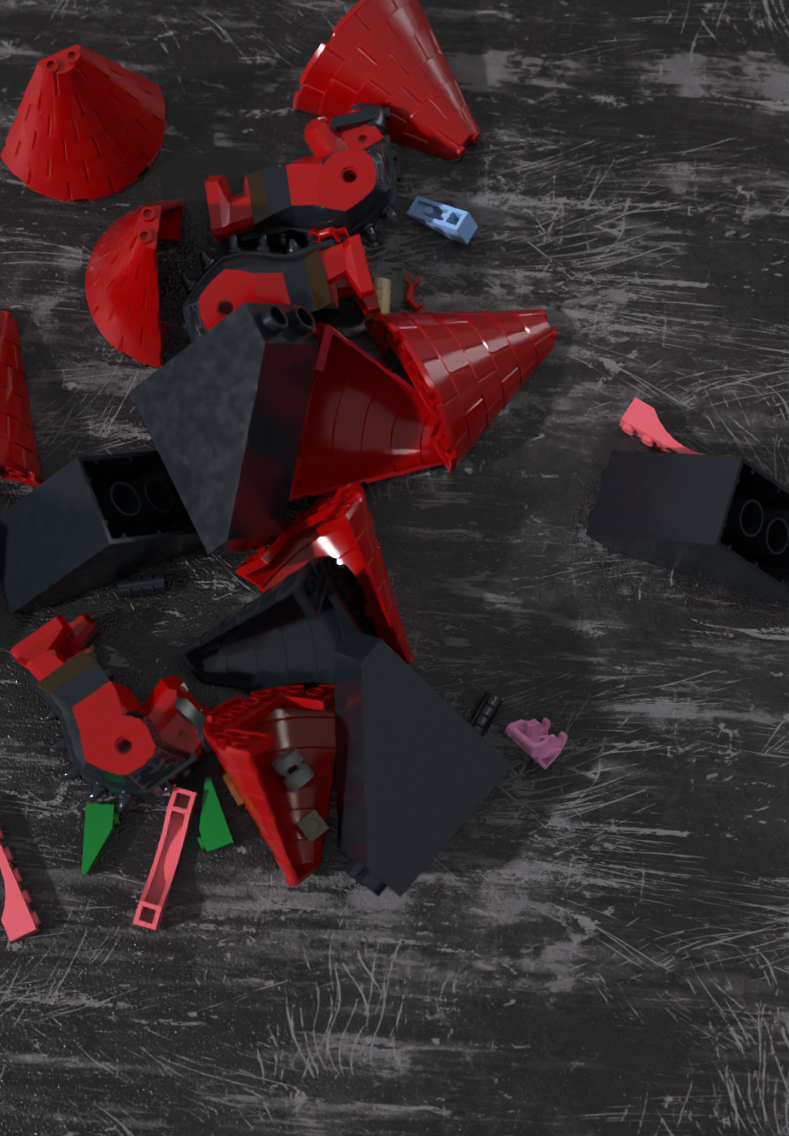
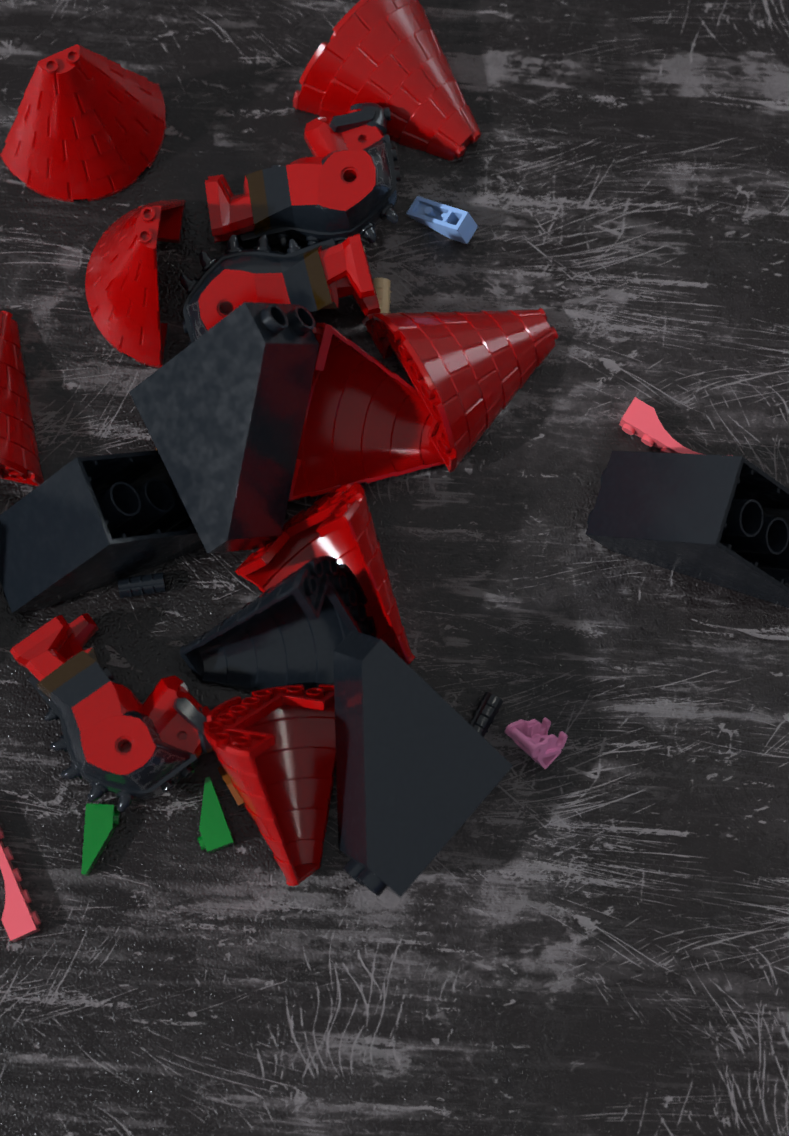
(172, 840): coral arch -> none
(298, 775): light grey wheel -> none
(313, 825): dark tan plate -> none
(331, 231): red arm -> none
(409, 295): red arm -> none

